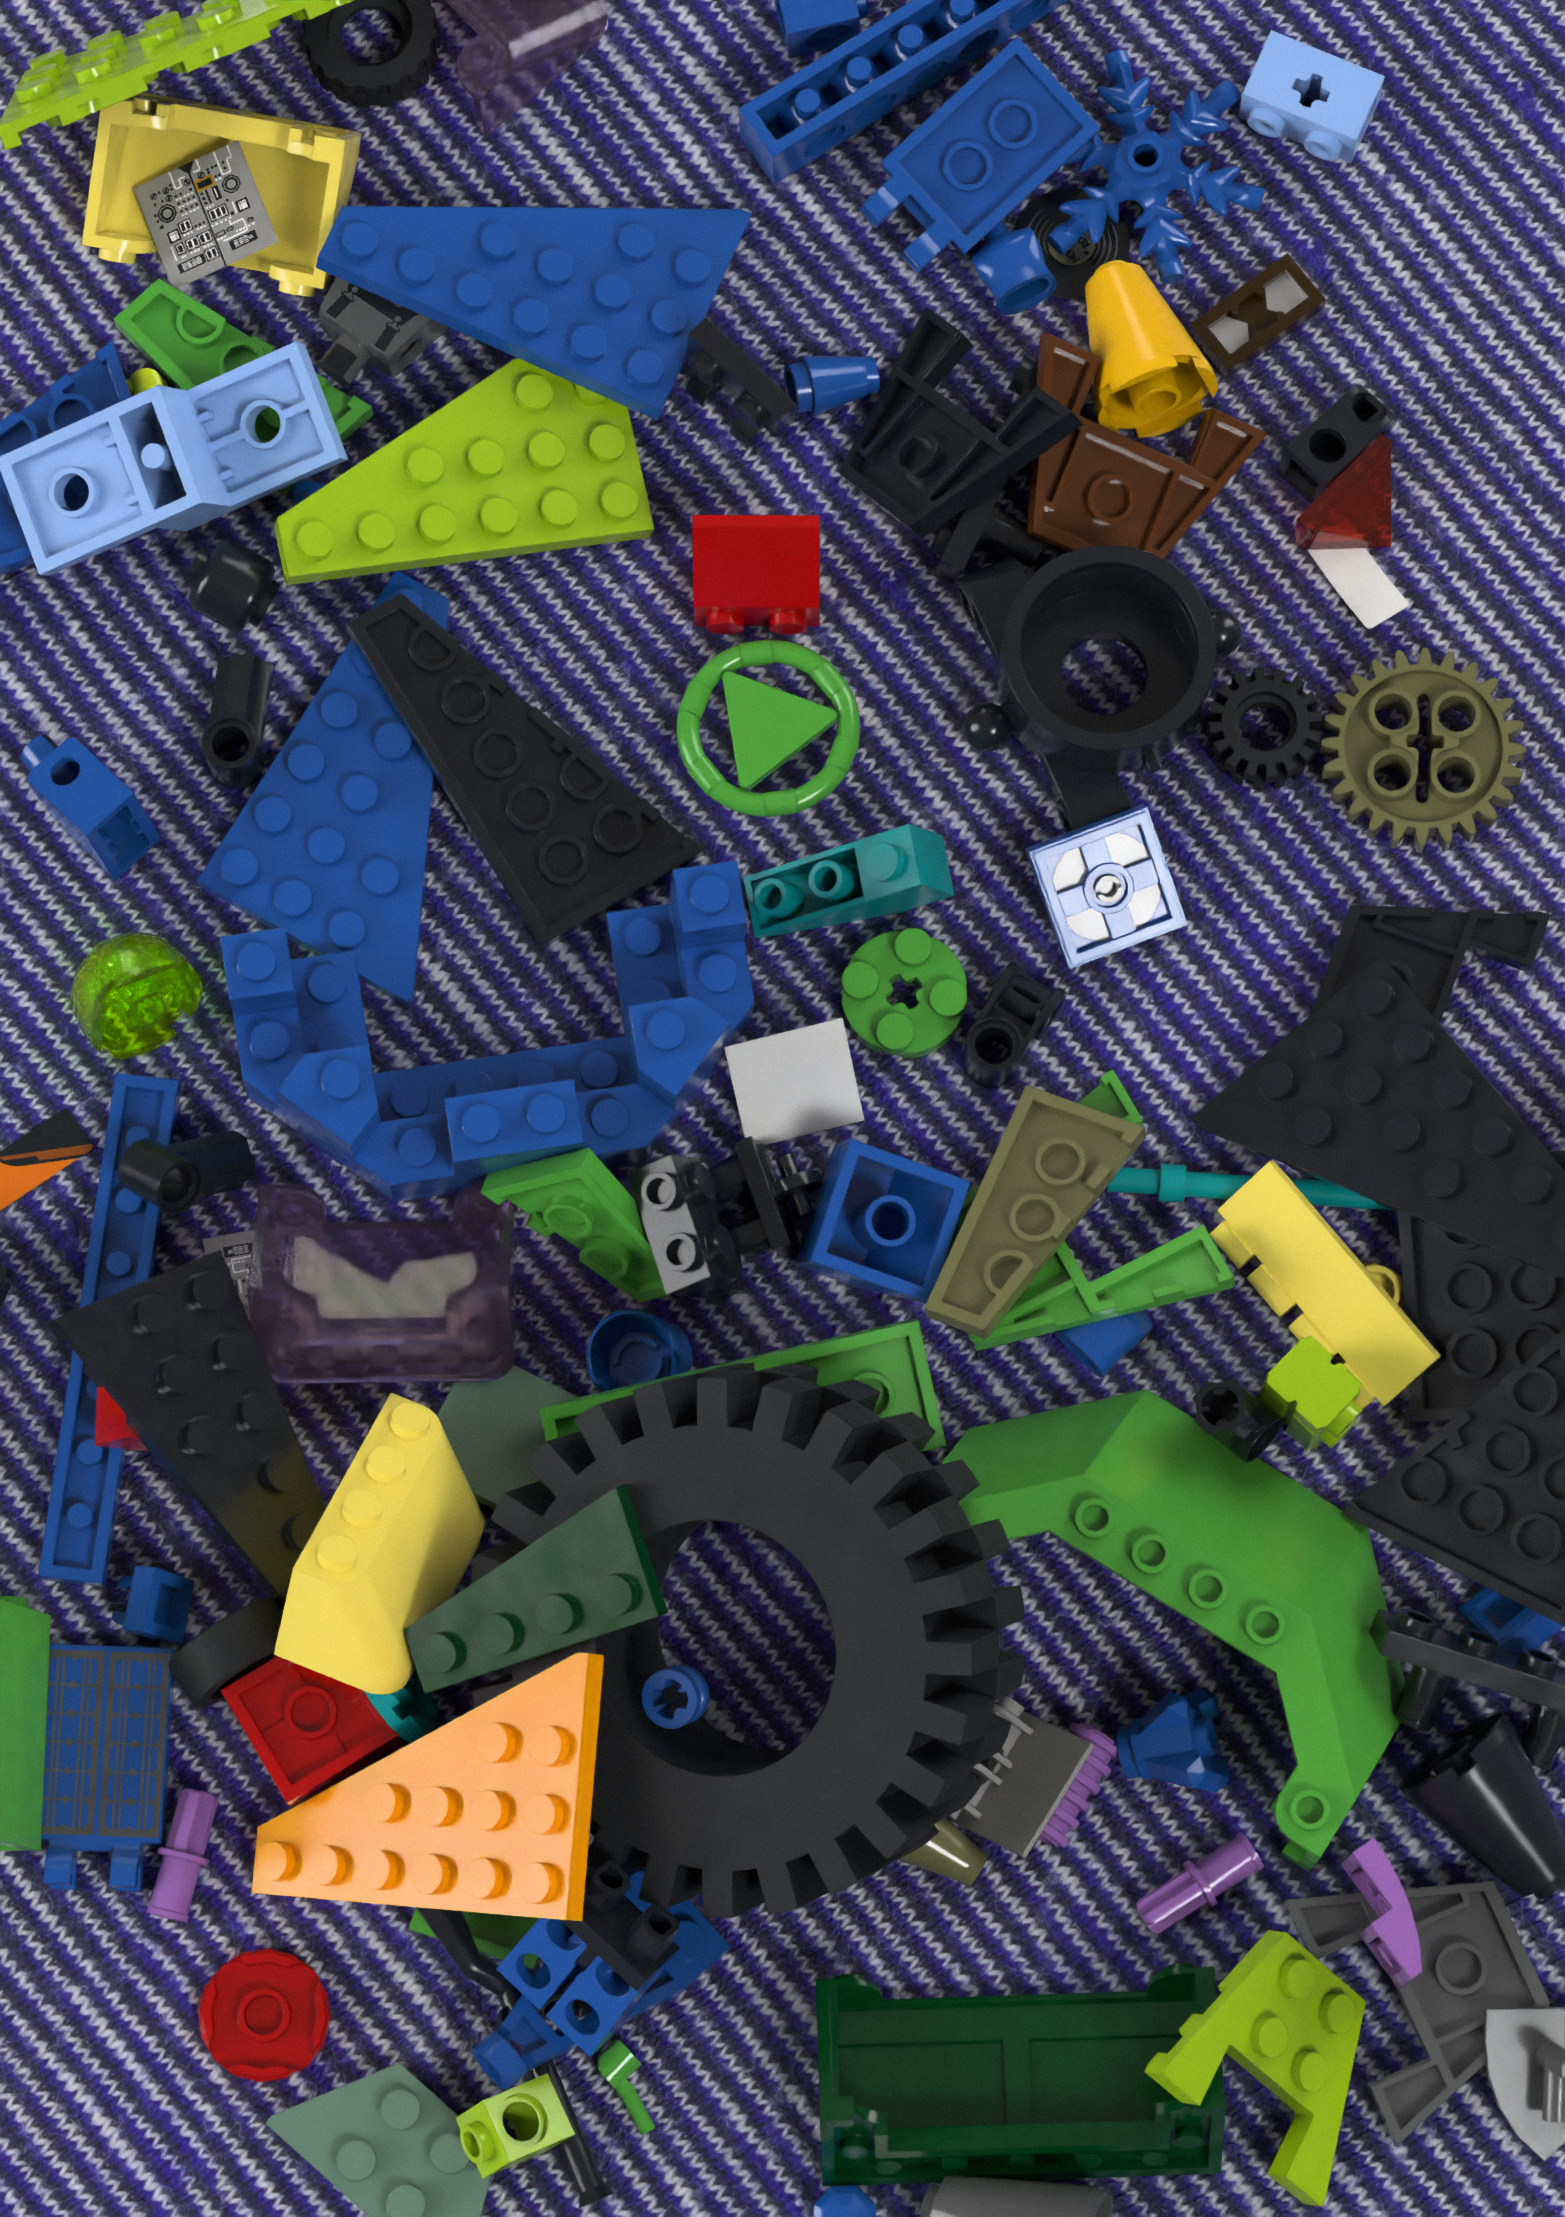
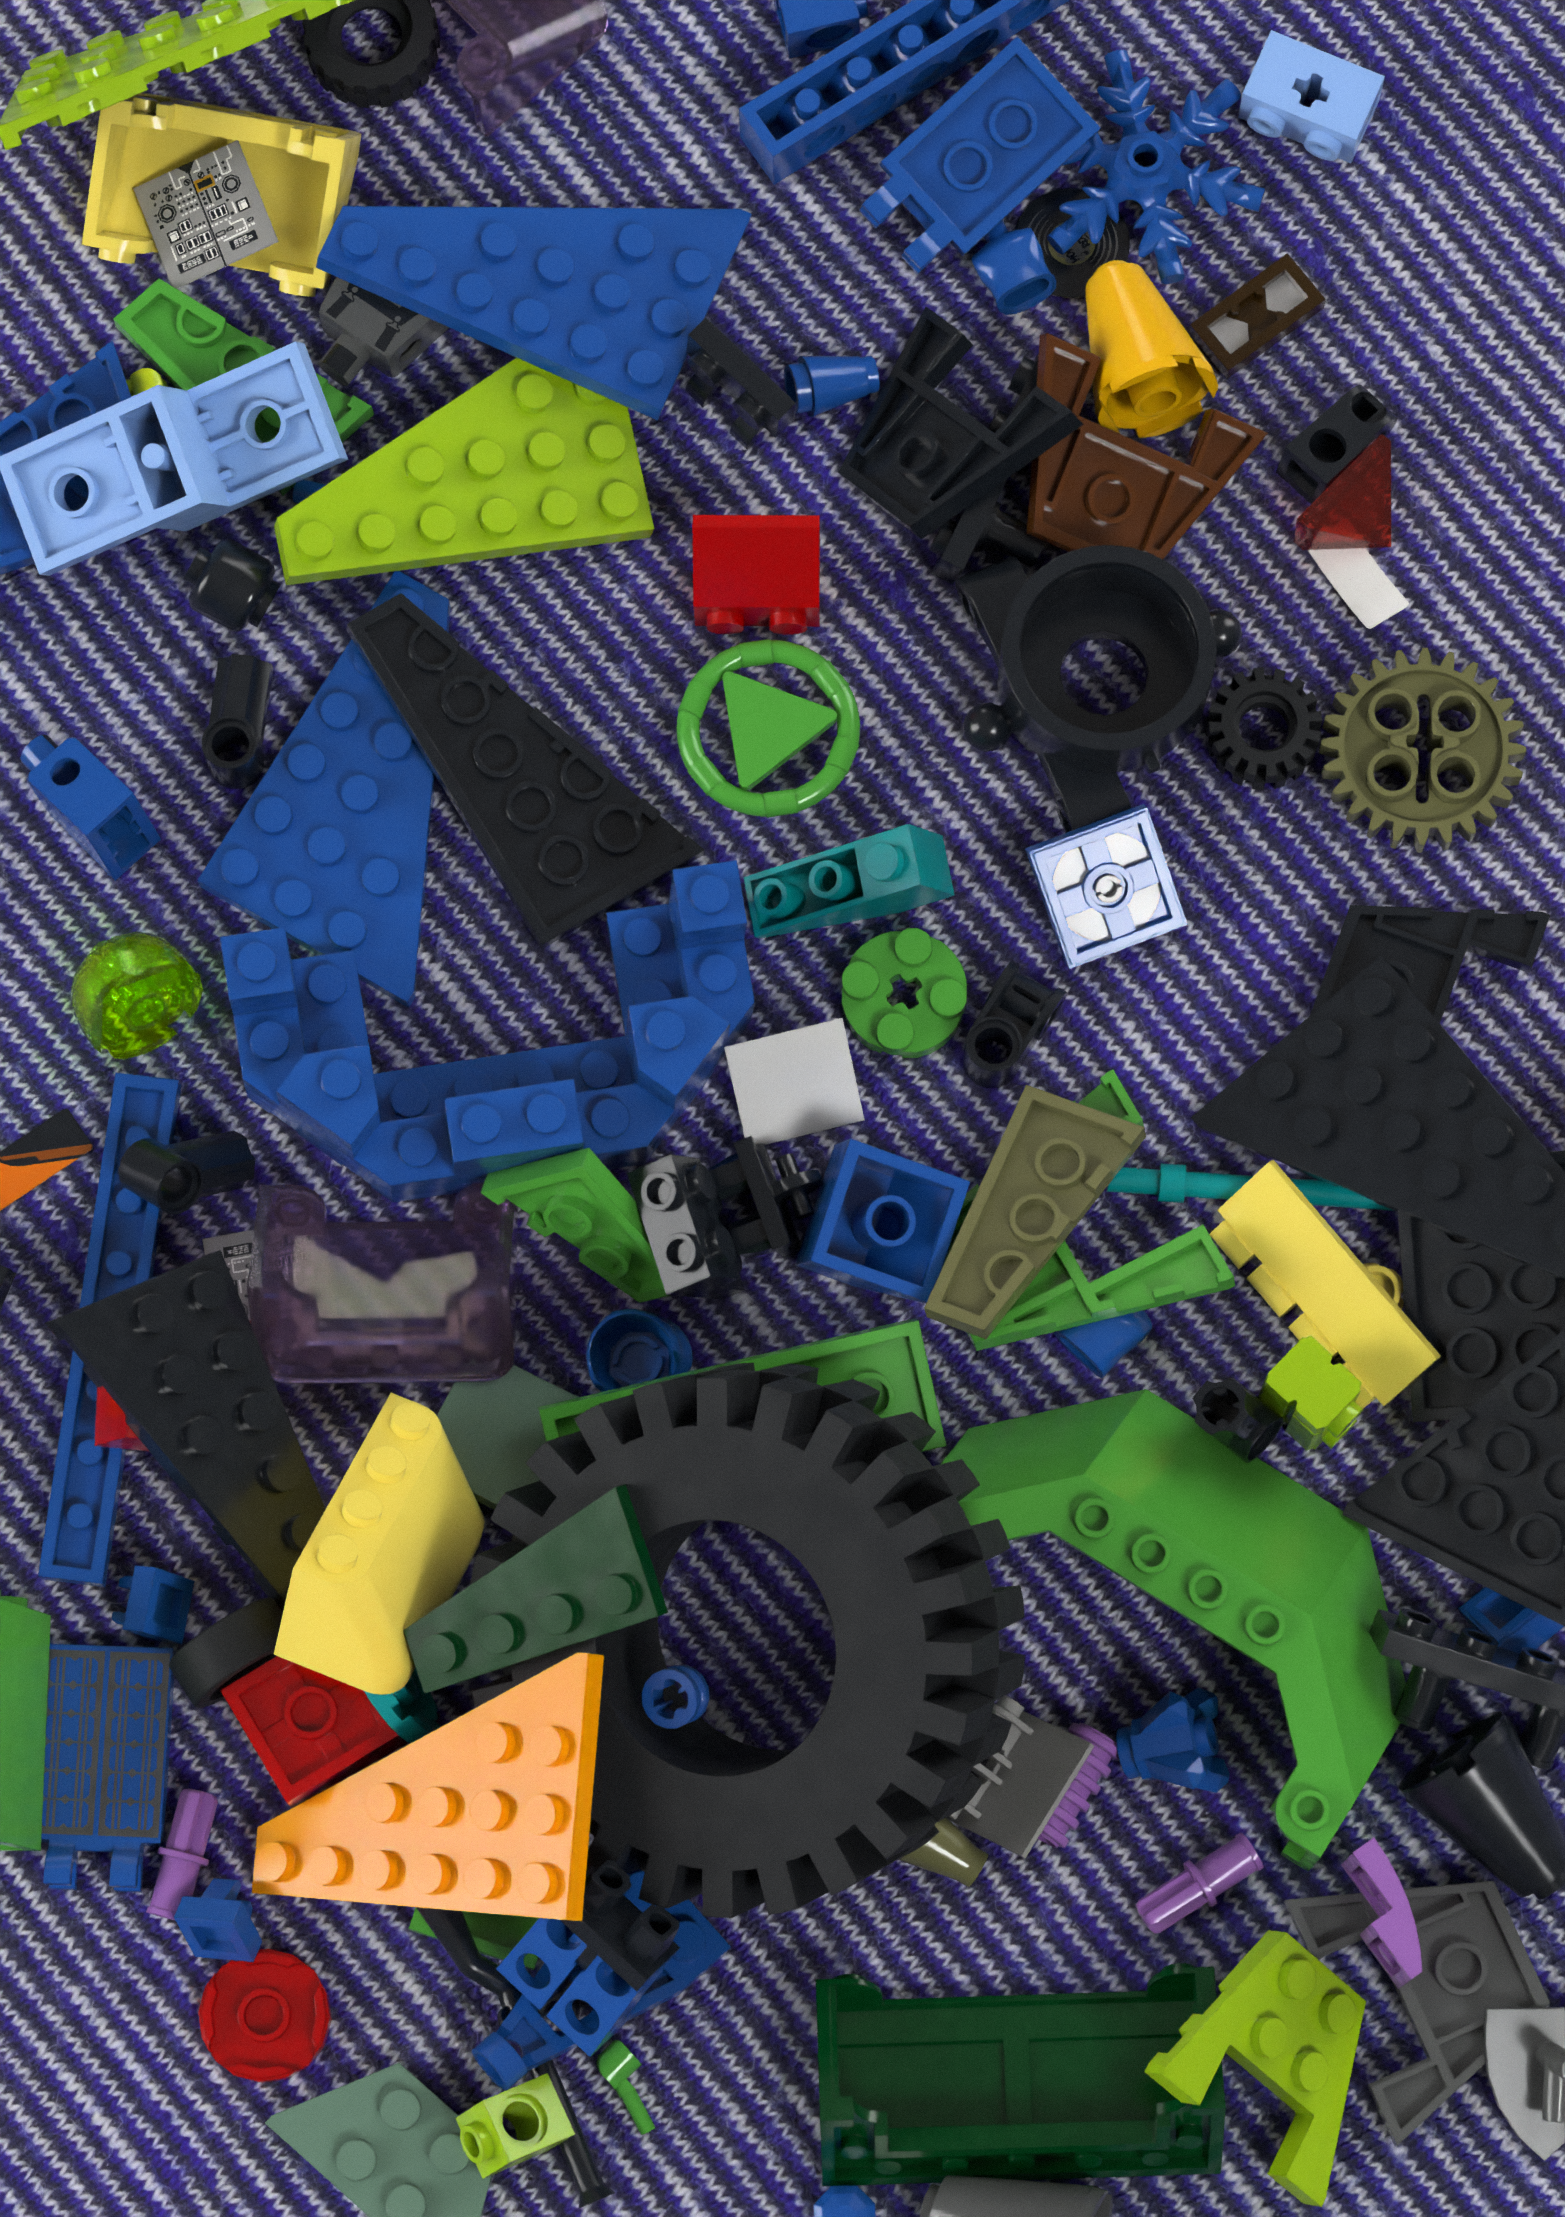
(218, 1923): none -> blue tile

